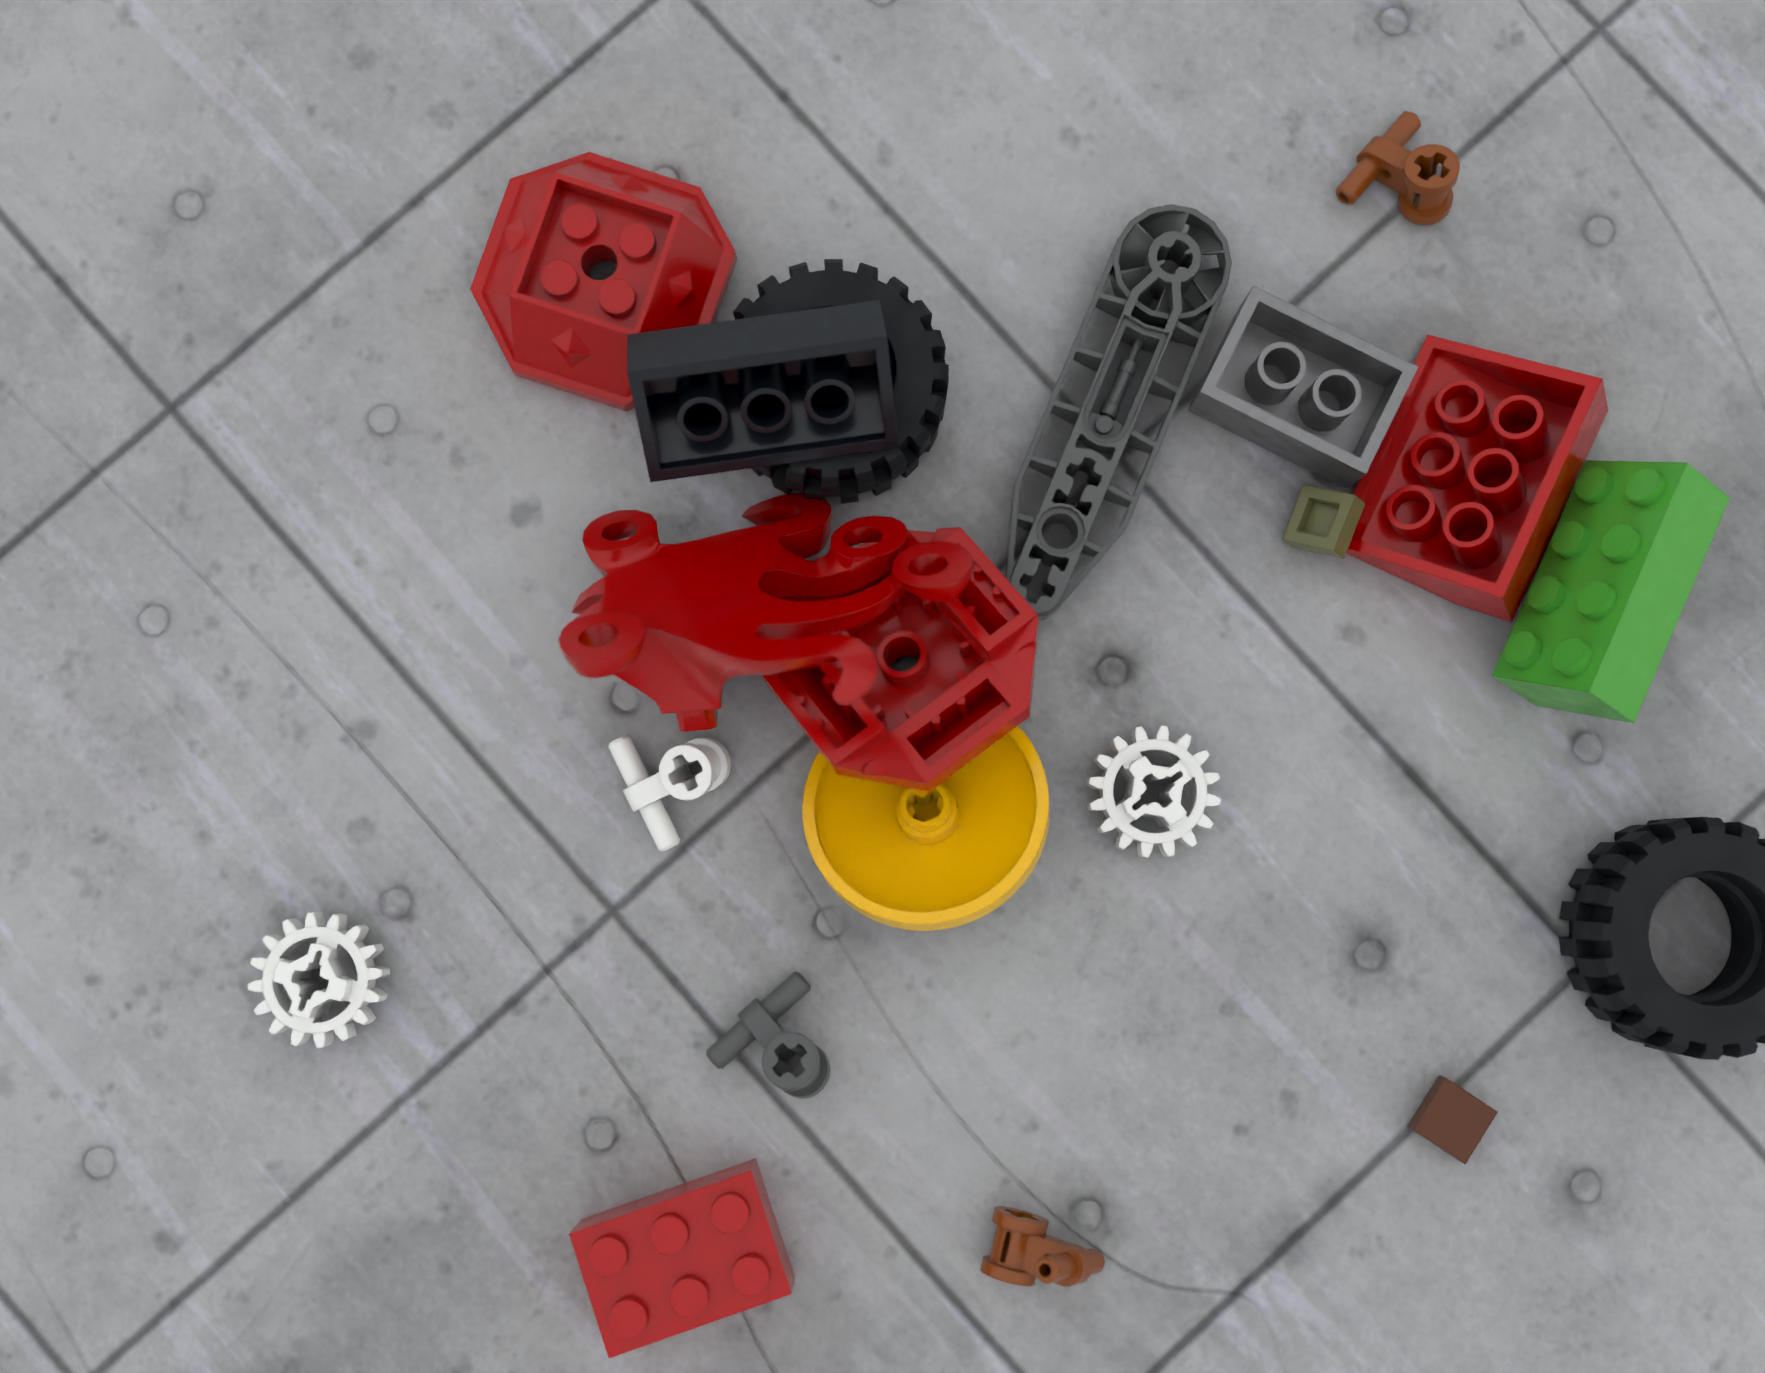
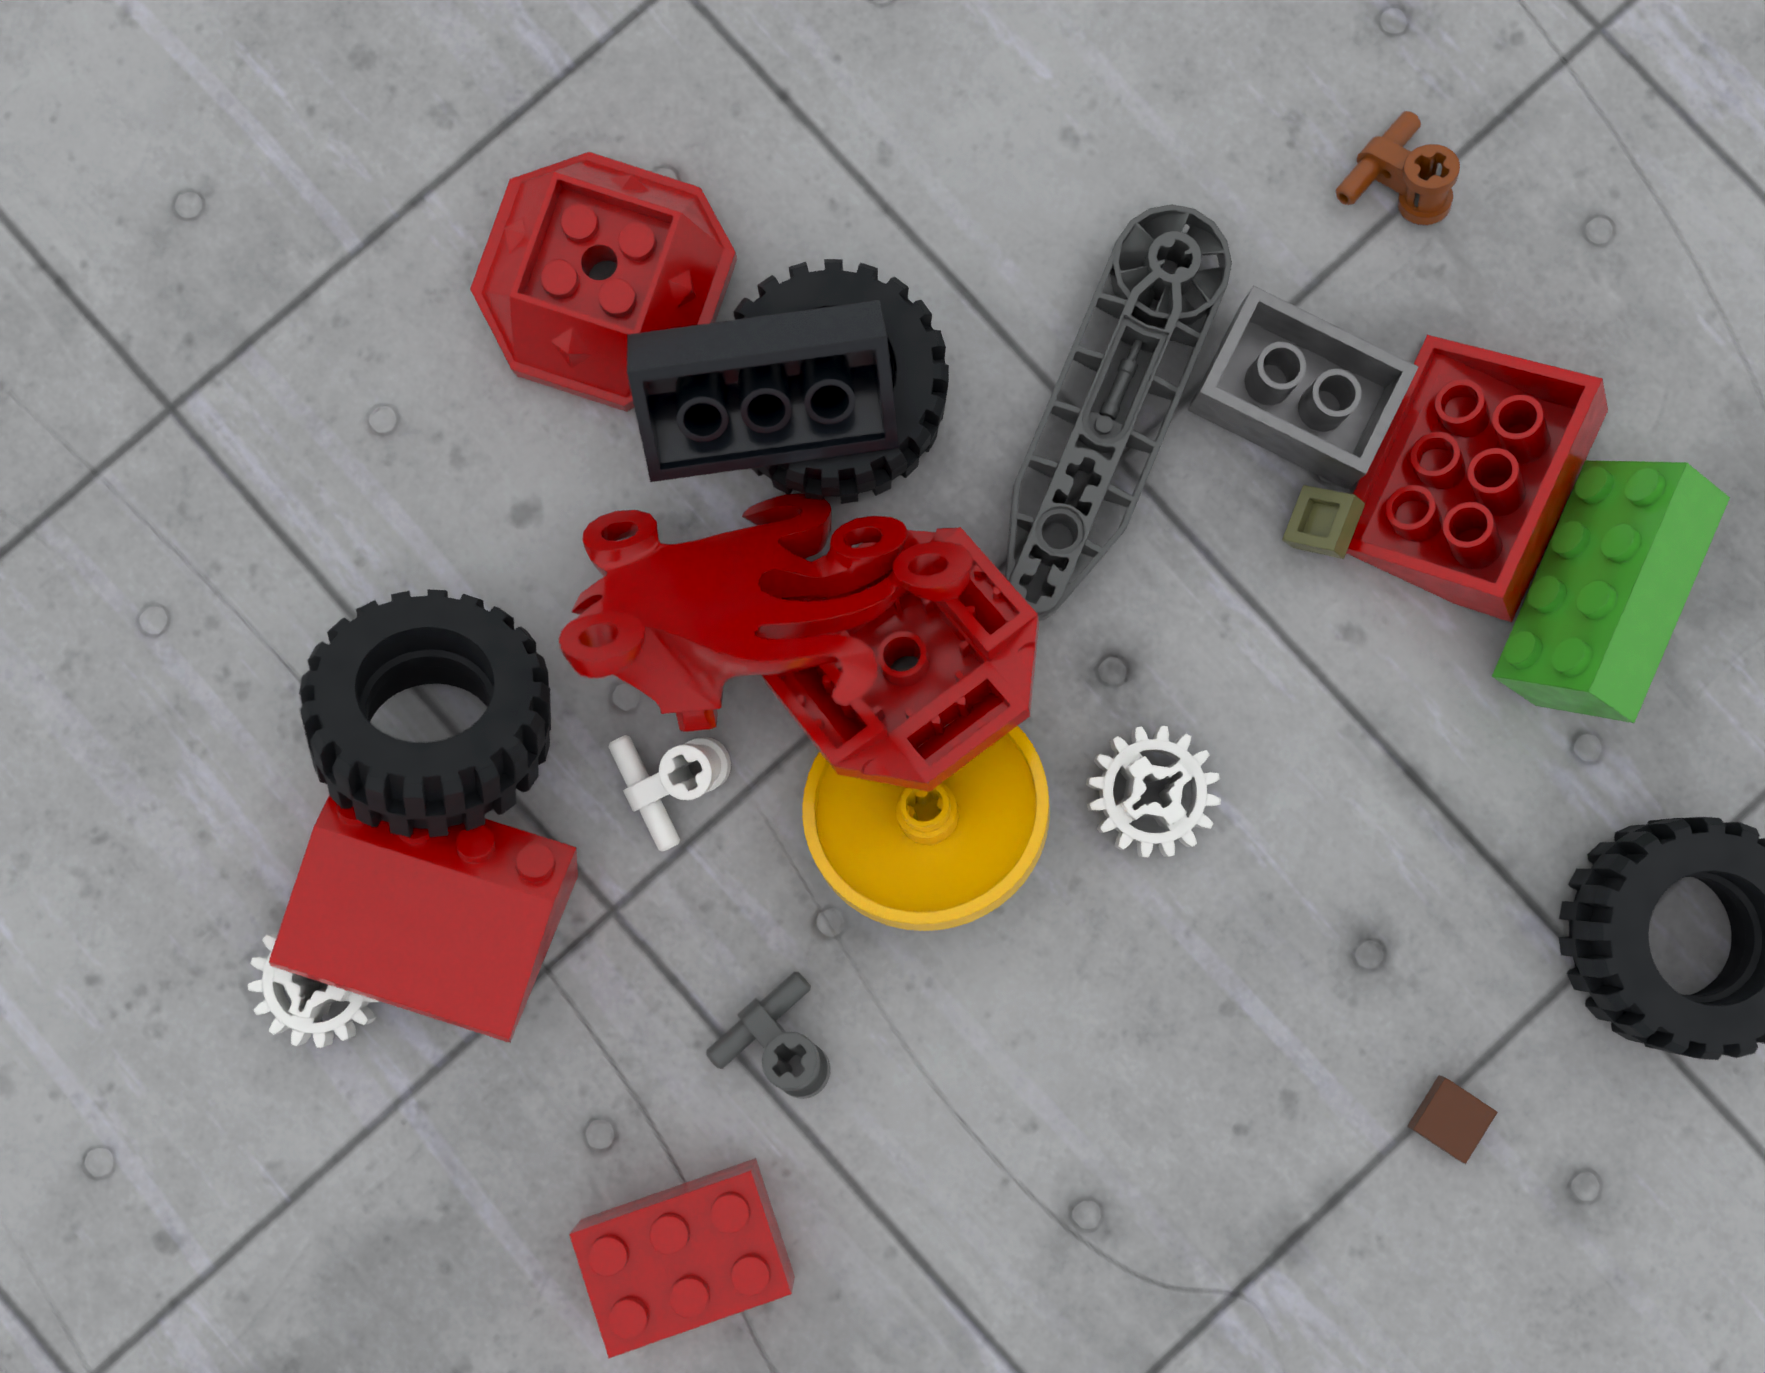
(411, 646): none -> black tyre
(425, 919): none -> red slope
(1025, 1252): dark orange piece -> none

